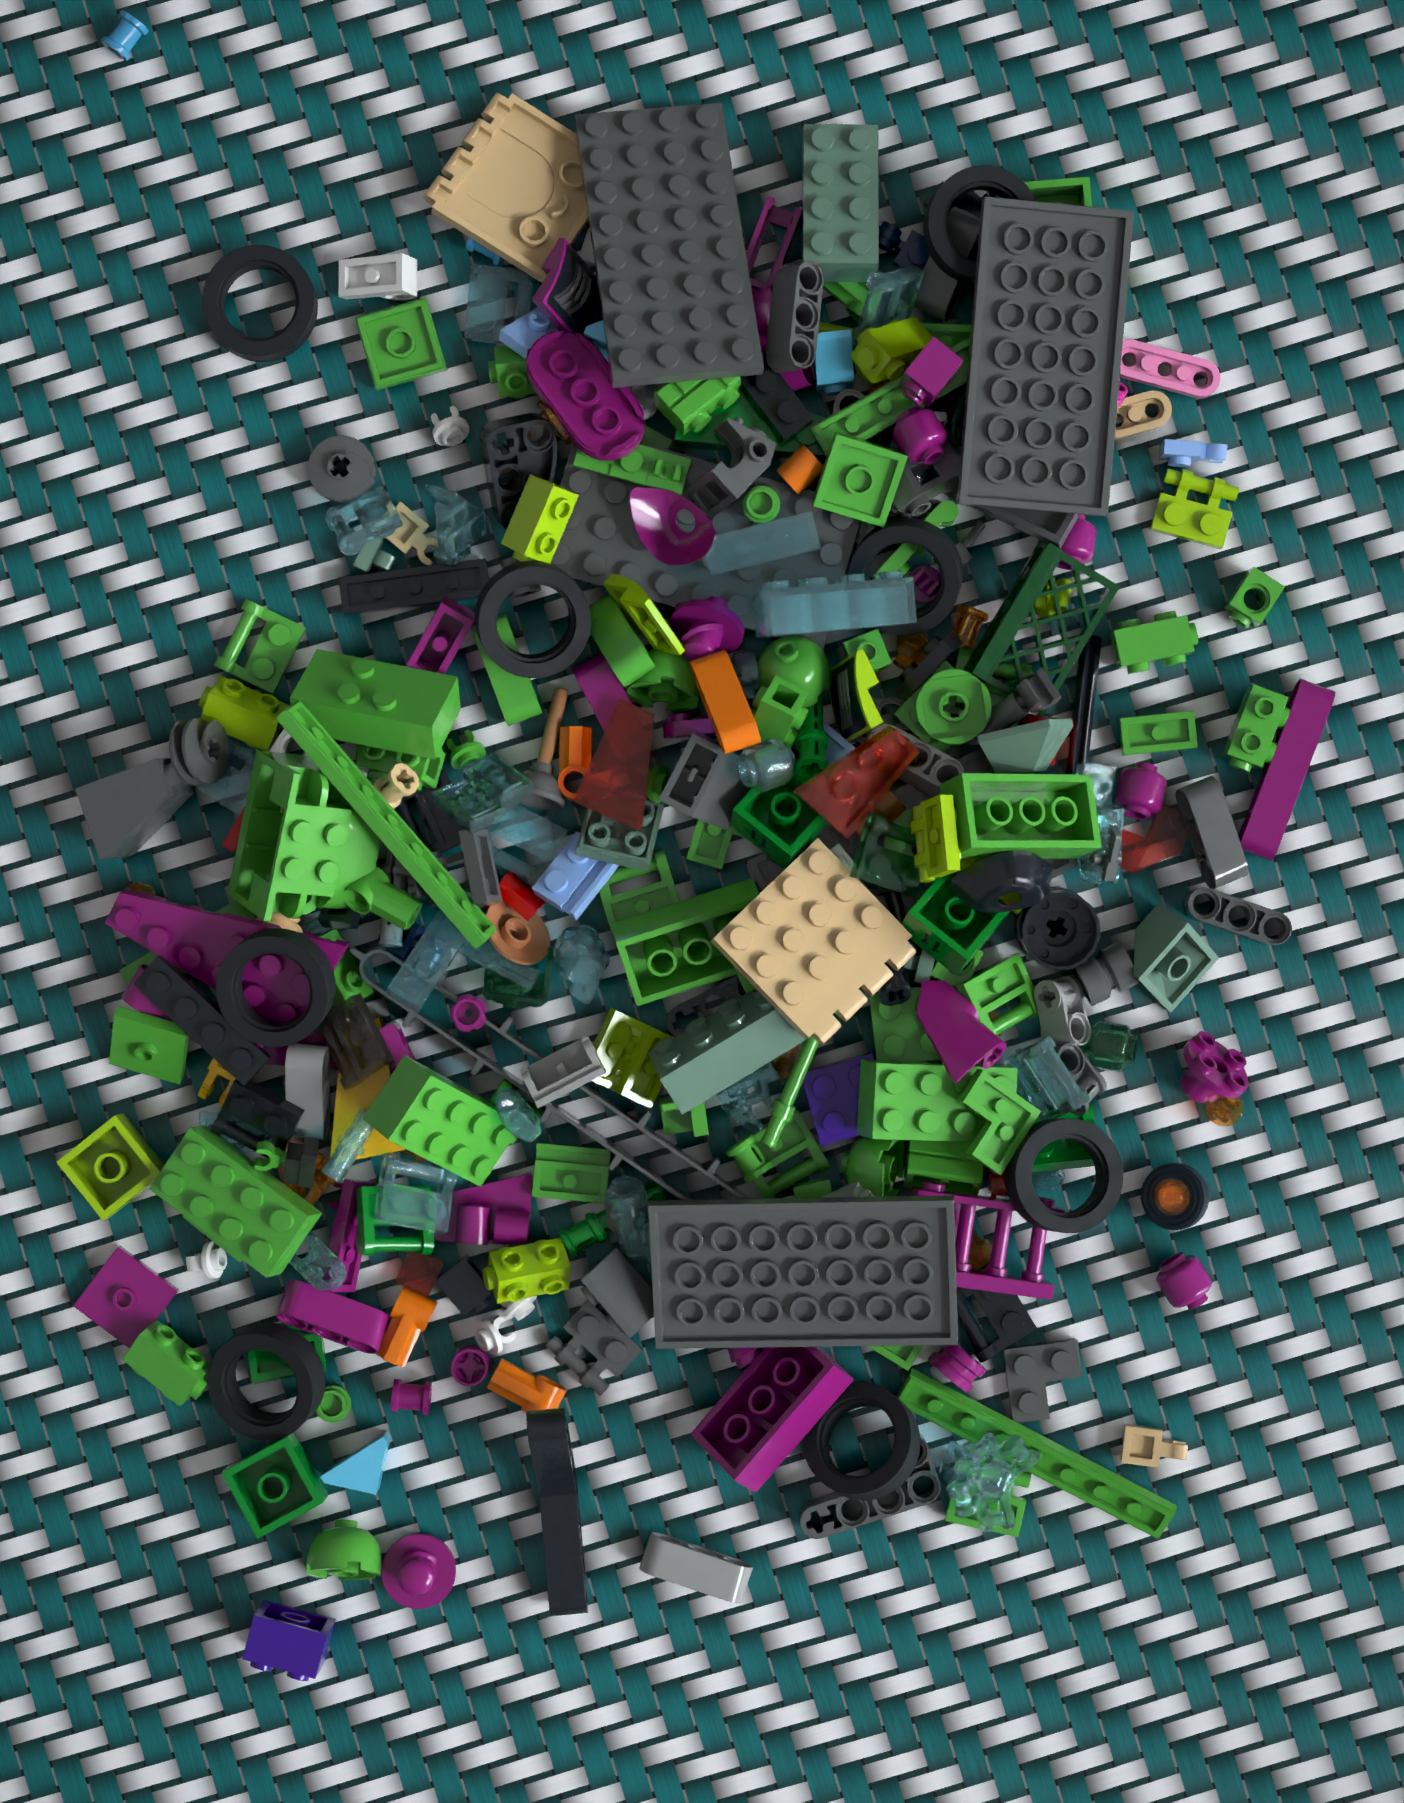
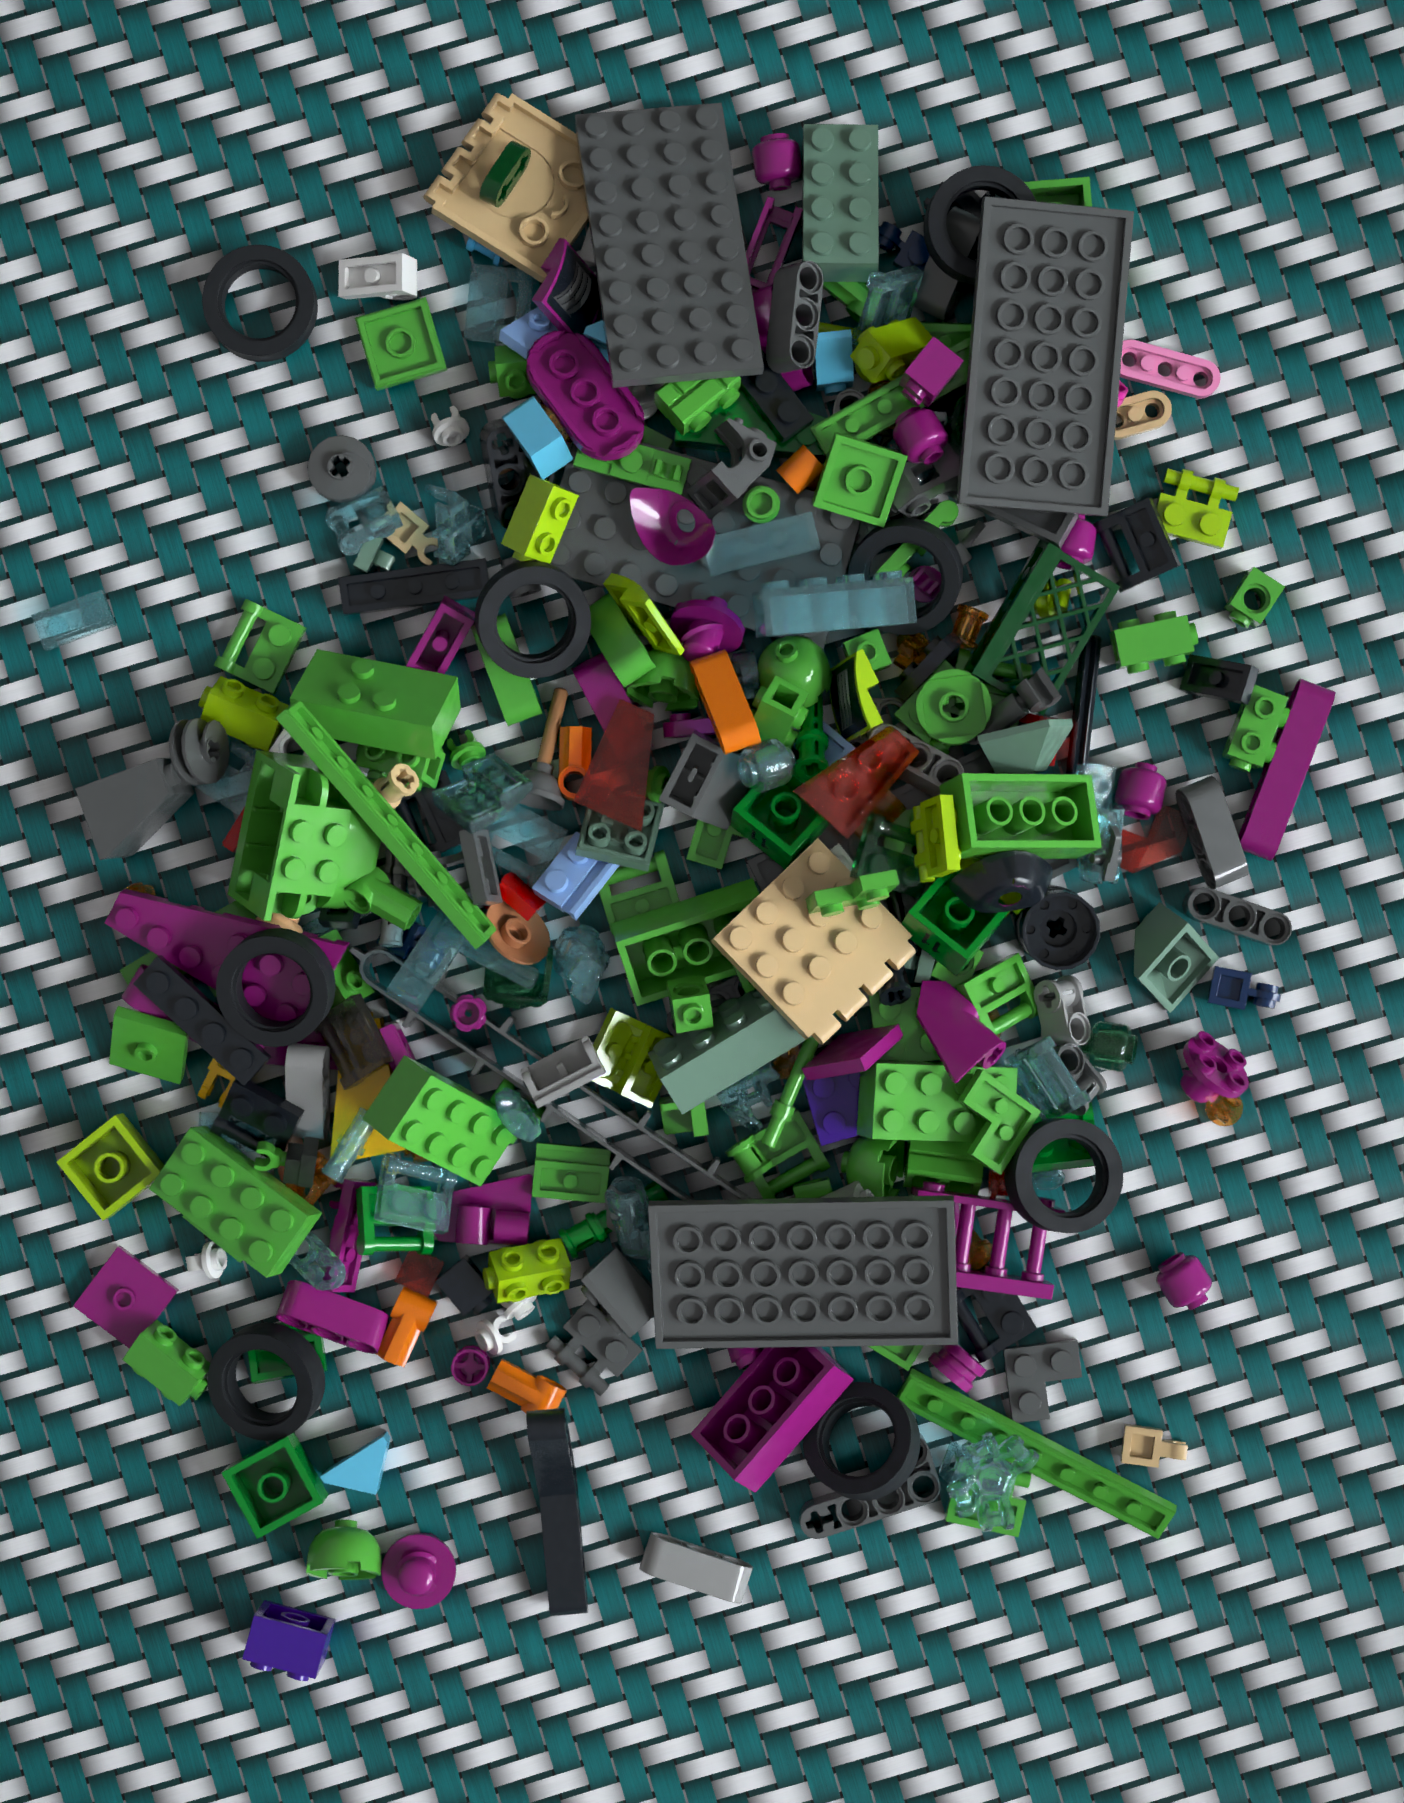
(73, 620): none -> clear light blue plate
(124, 35): dark azure bush -> none
(334, 1404): bright green plate -> none
(411, 1397): magenta bush -> none
(505, 173): none -> dark green beam
(538, 437): none -> medium azure slope
(690, 1003): none -> bright green brick
(777, 161): none -> magenta head
(852, 1052): none -> magenta tile
(863, 892): none -> bright green plate
(1107, 972): dark grey wheel -> none
(1146, 540): none -> black plate
(1158, 733): bright green plate -> none
(1175, 1196): black wheel -> none
(1183, 452): light blue plate -> none
(1219, 679): none -> black plate
(1232, 988): none -> dark blue plate

